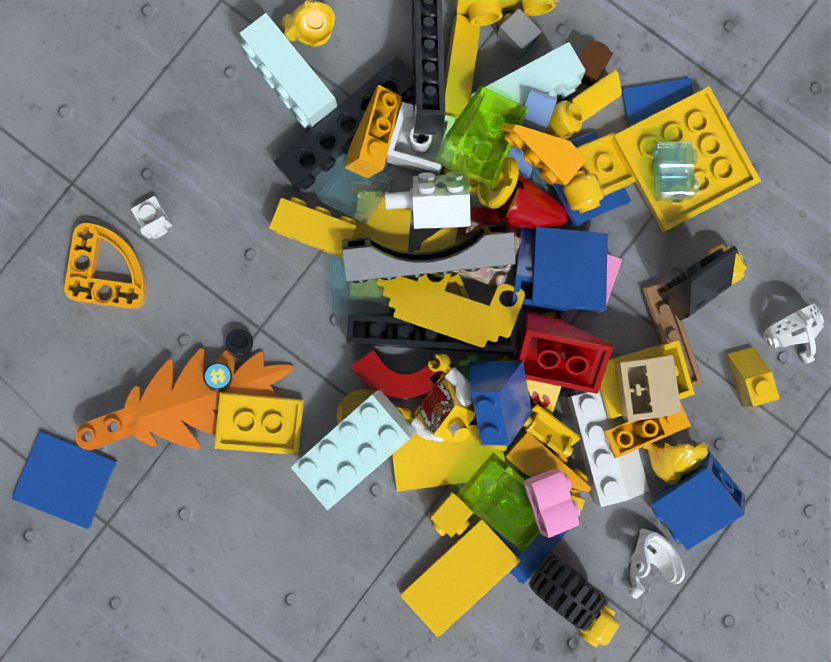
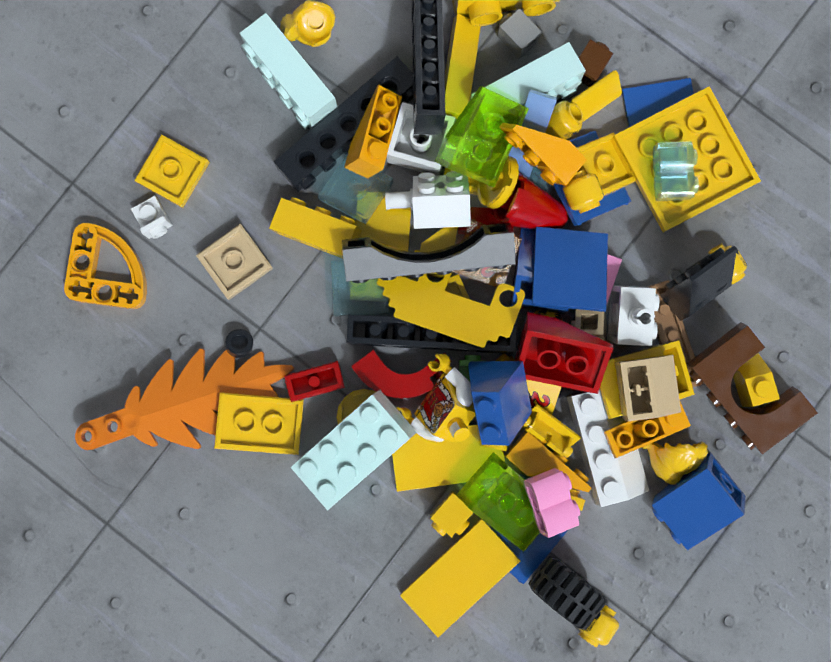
(64, 480): blue piece -> none
(172, 171): none -> yellow tile
(218, 377): tile -> none
(234, 262): none -> tan plate
(314, 381): none -> red slope
(591, 322): none -> tan brick
(632, 315): none -> white brick
(665, 558): white helmet -> none
(761, 426): none -> reddish brown arch
(780, 333): white helmet -> none

